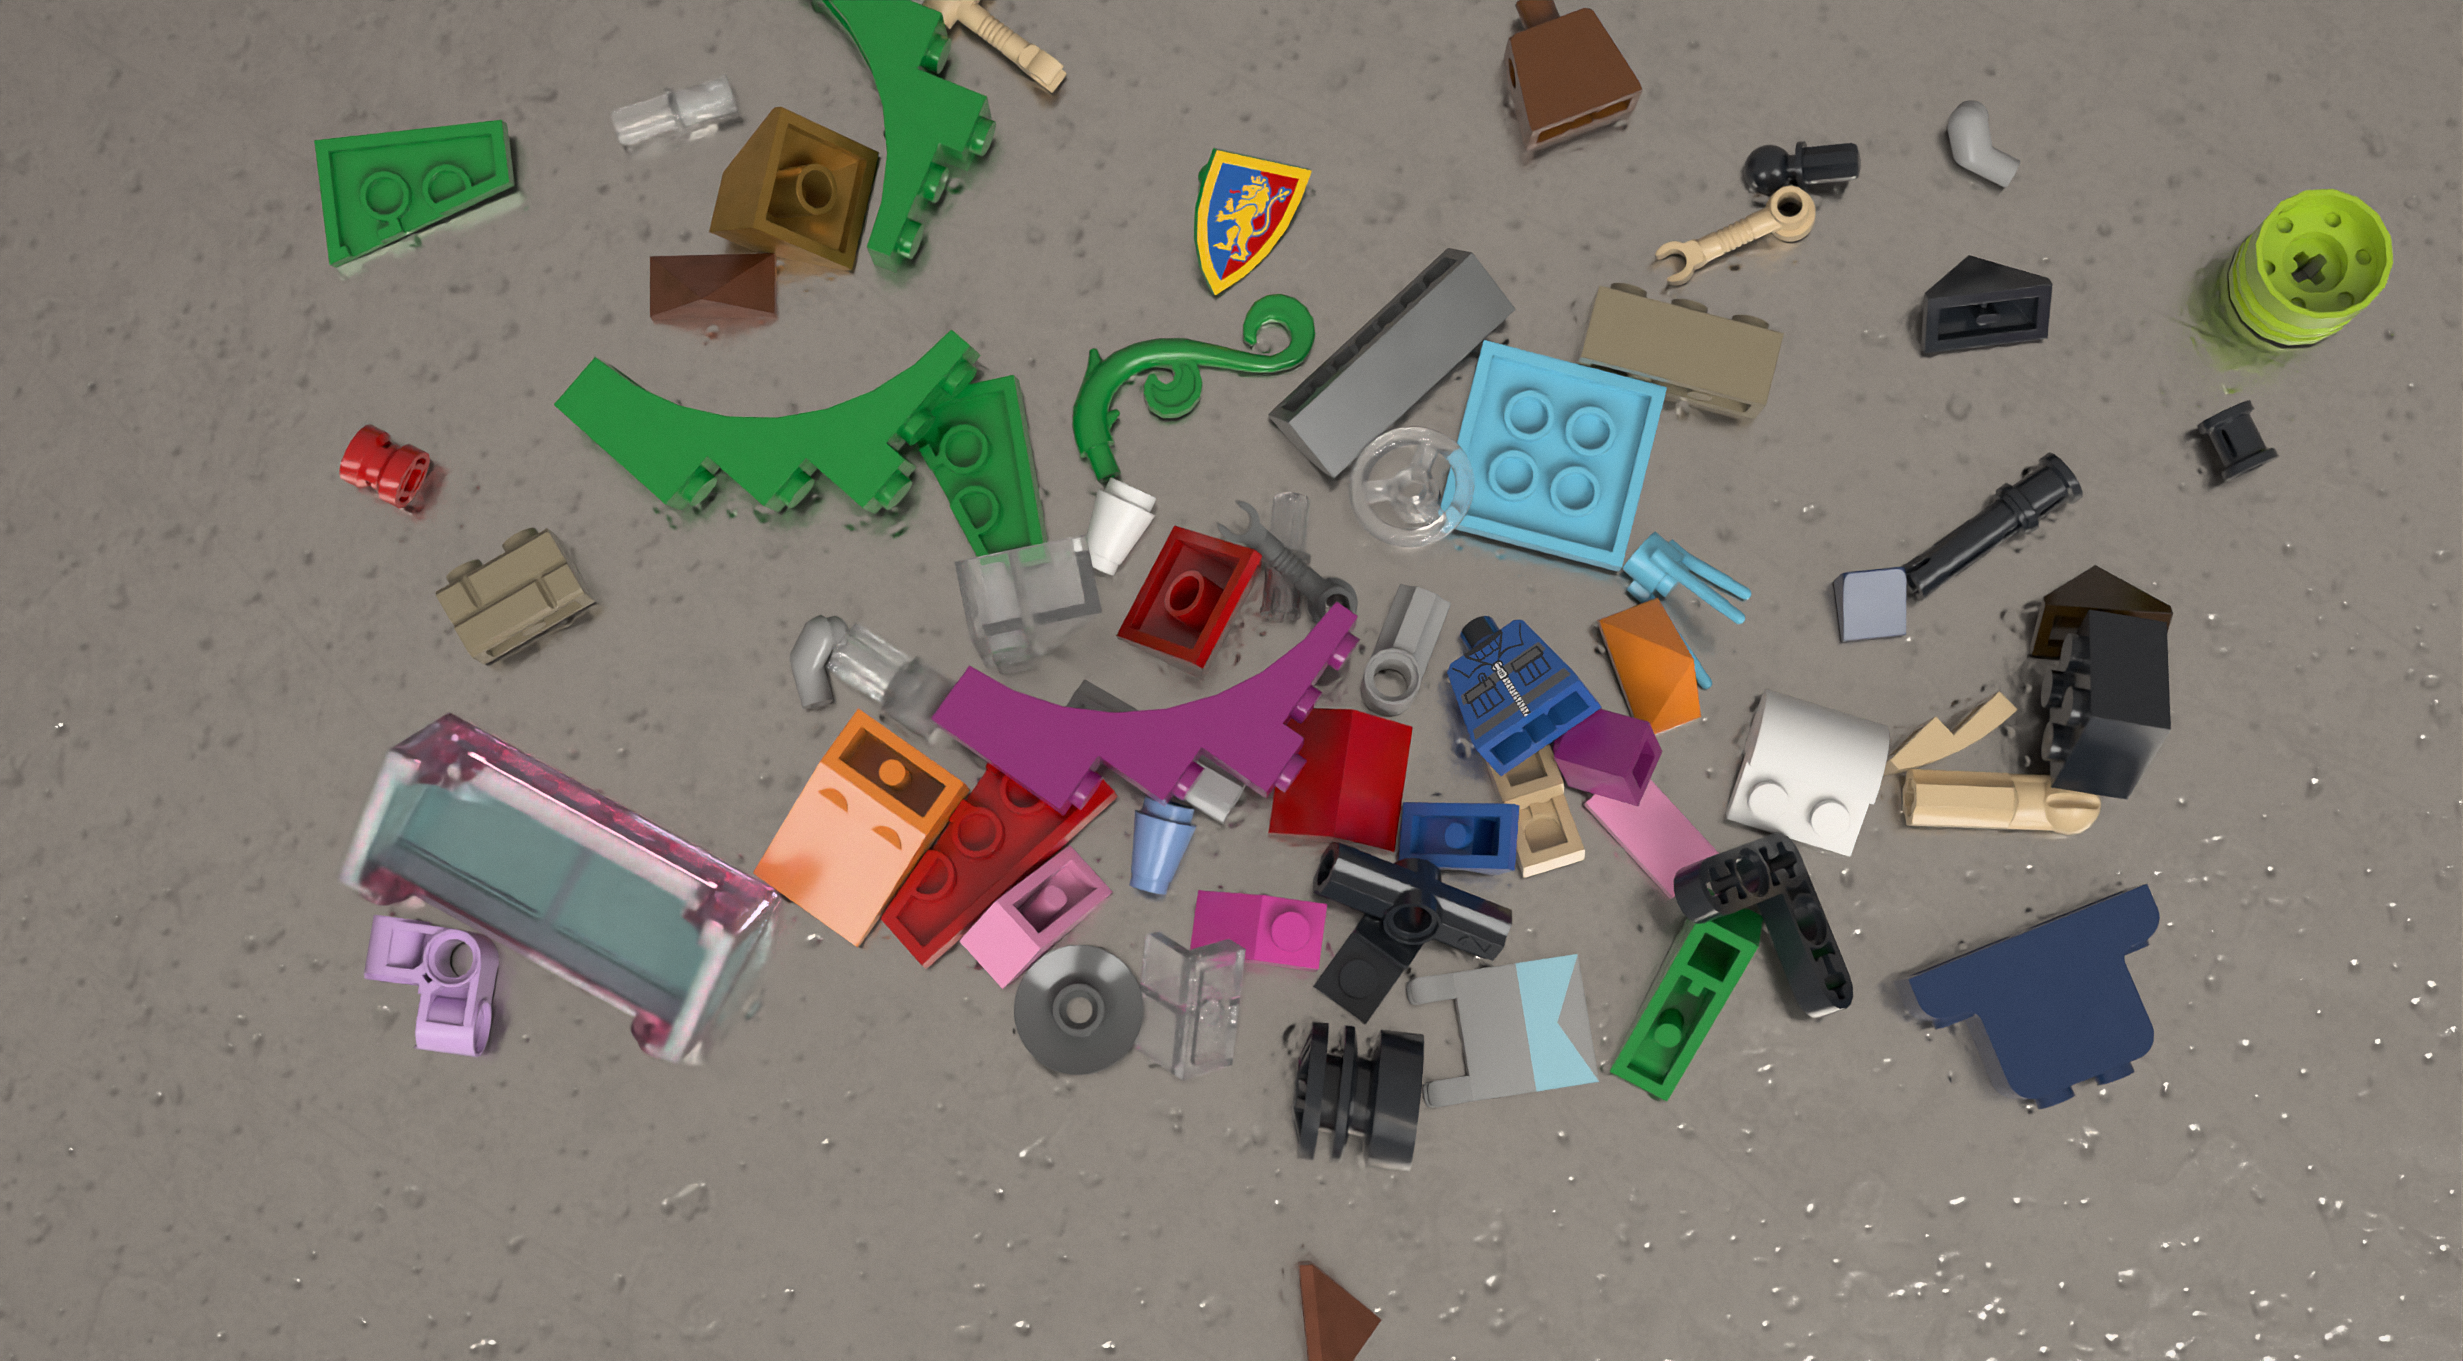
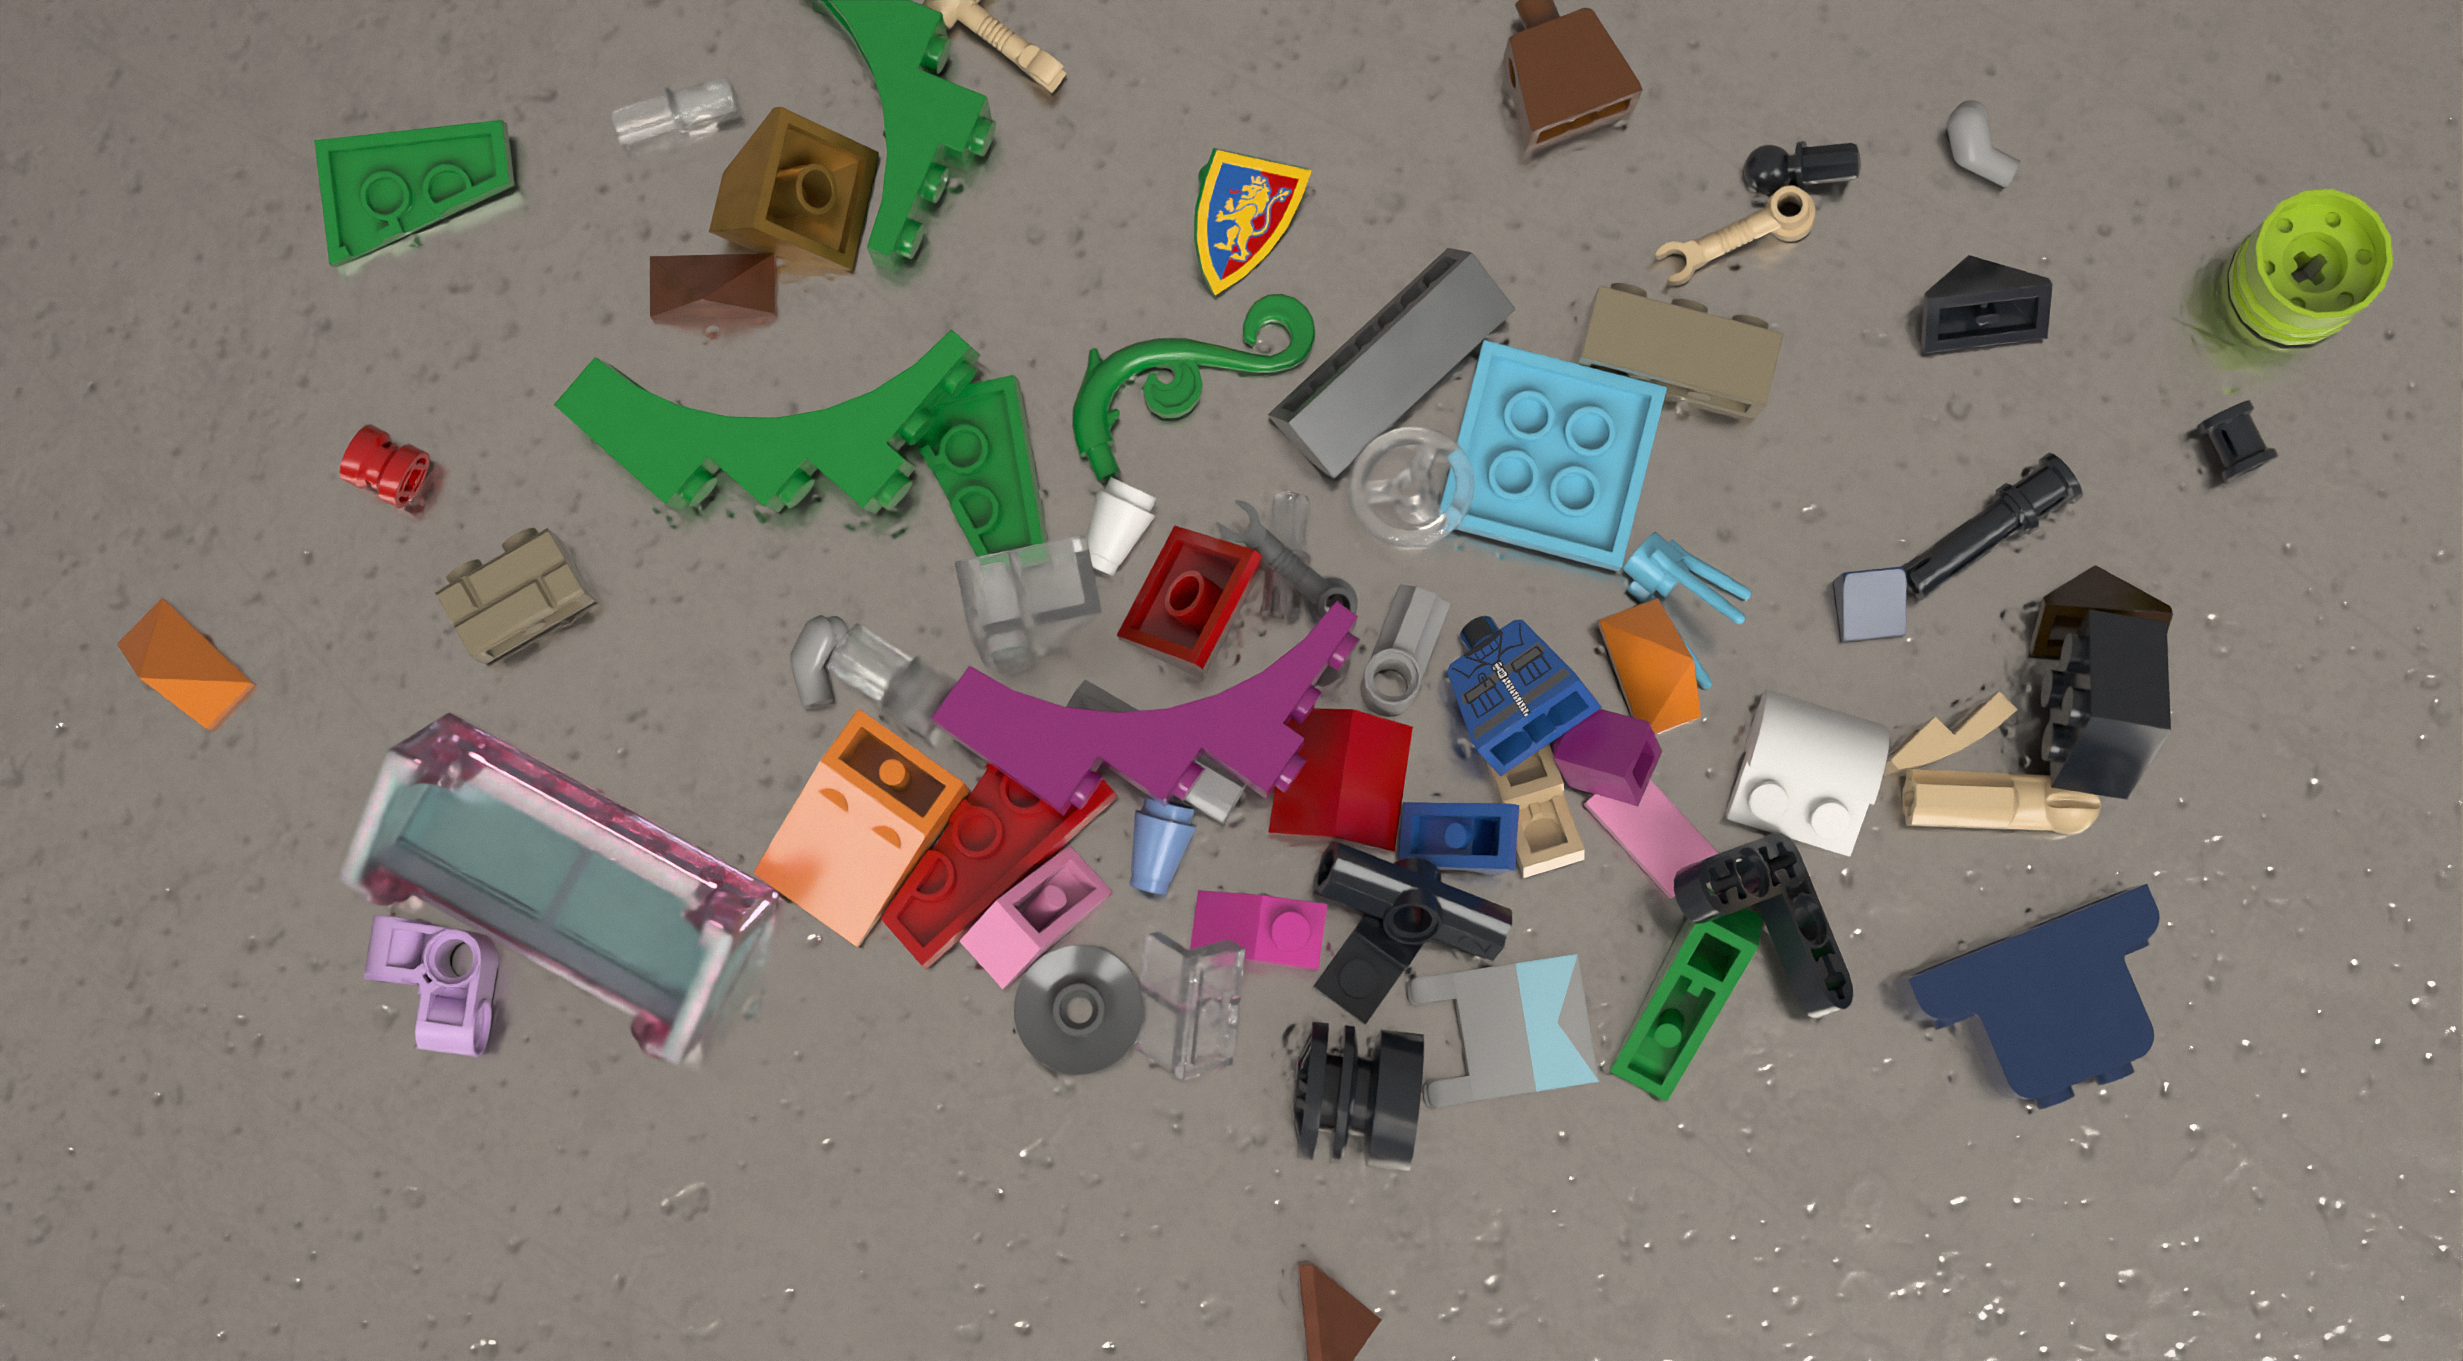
(184, 665): none -> orange slope

